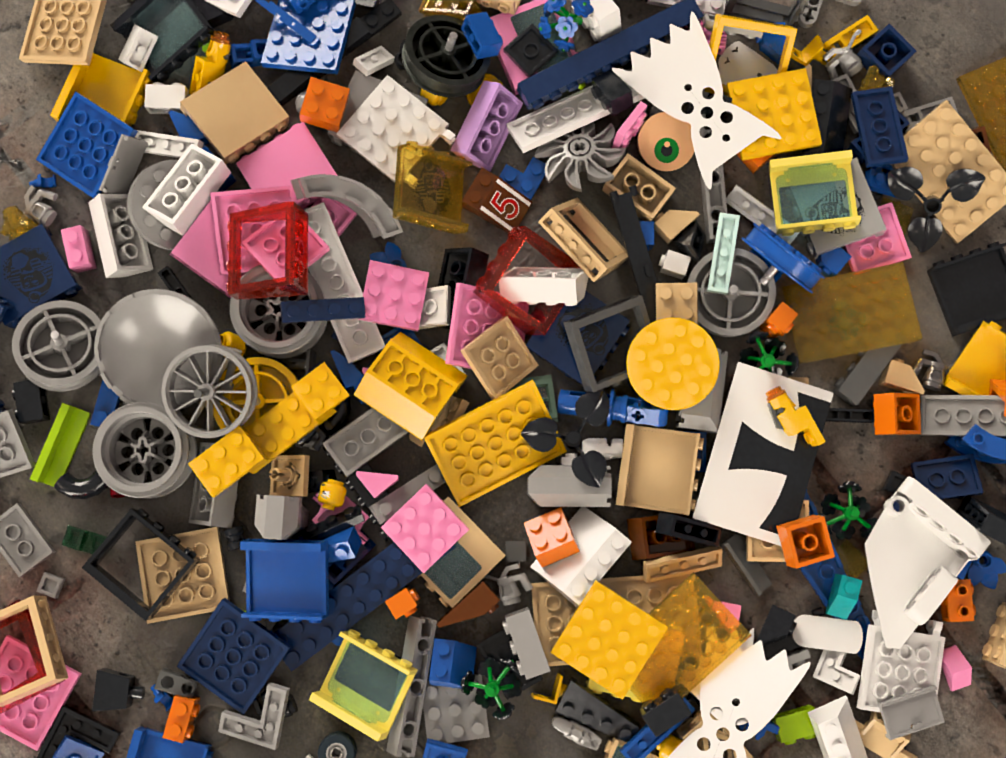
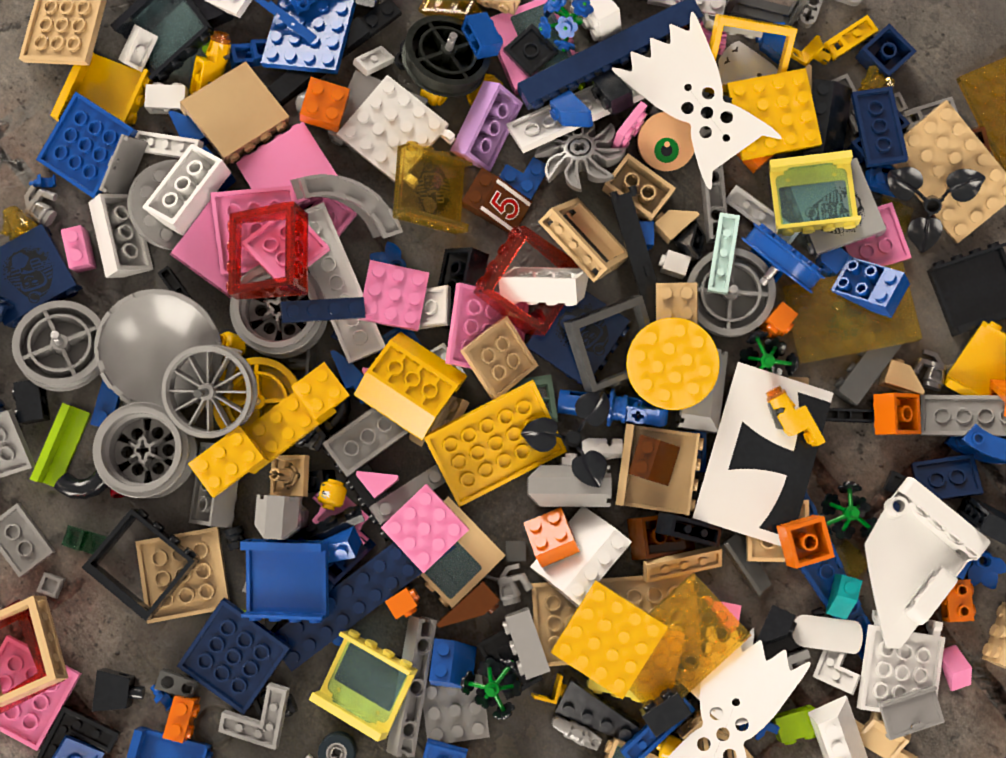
(570, 111): none -> blue slope
(654, 460): none -> reddish brown slope
(848, 60): light grey piece -> none
(871, 286): none -> blue slope

